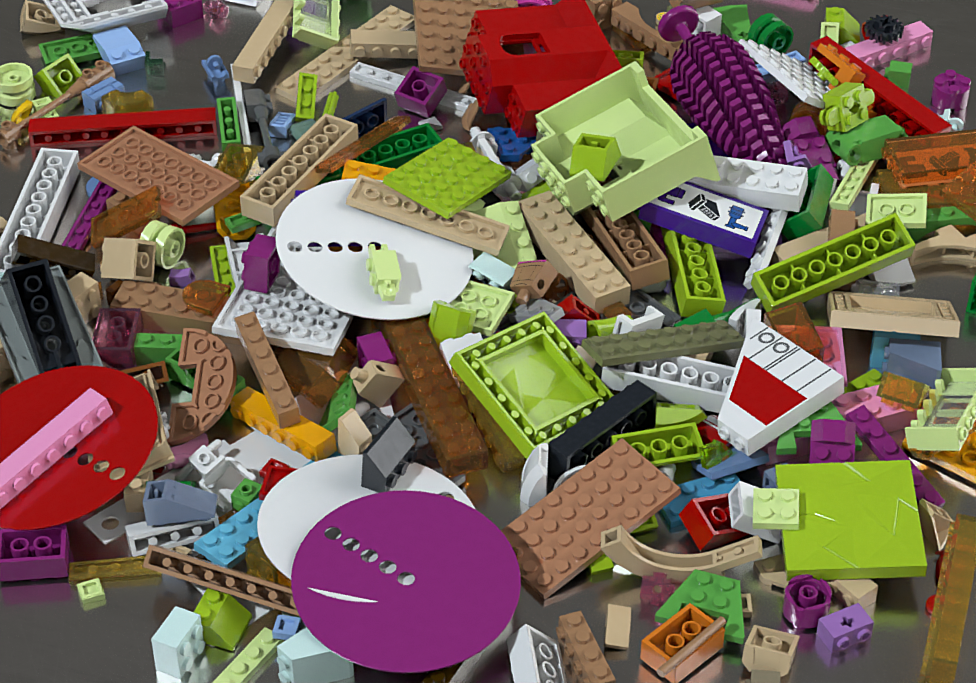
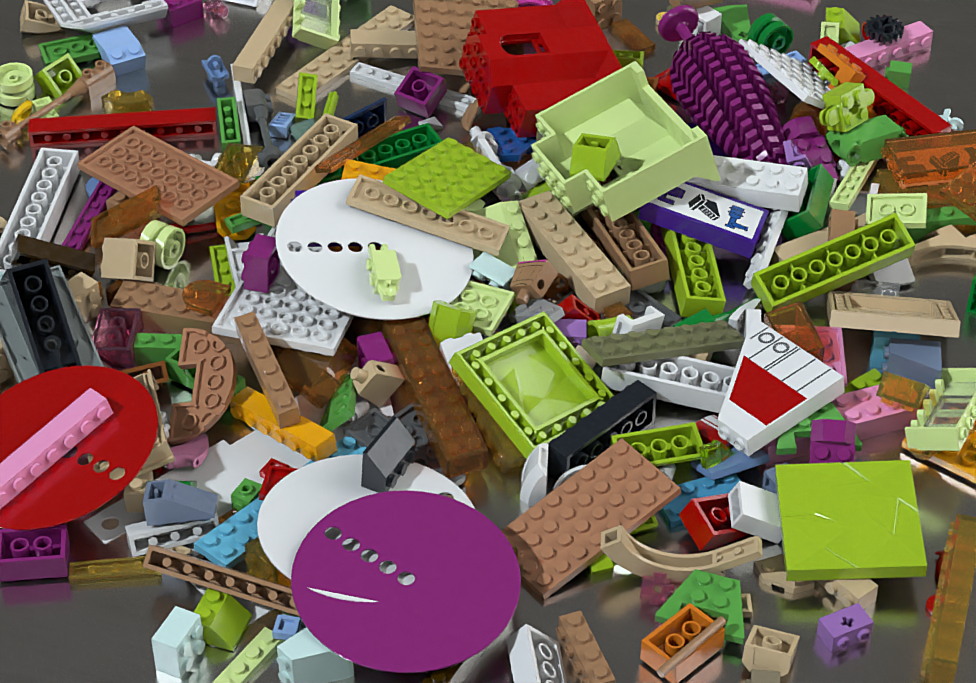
(91, 591): yellowish green tile -> none
(92, 95): medium blue brick -> none
(154, 67): clear green panel -> none
(181, 277): medium lavender piece -> none
(211, 468): white piece -> none
(352, 434): tan slope -> none
(617, 627): tan slope -> none
(628, 19): medium nougat arch -> none
(674, 414): lime slope -> none
(775, 508): yellowish green plate -> none
(806, 601): magenta brick -> none
(888, 450): magenta plate -> none
(934, 523): tan slope -> none
(950, 91): magenta brick -> none

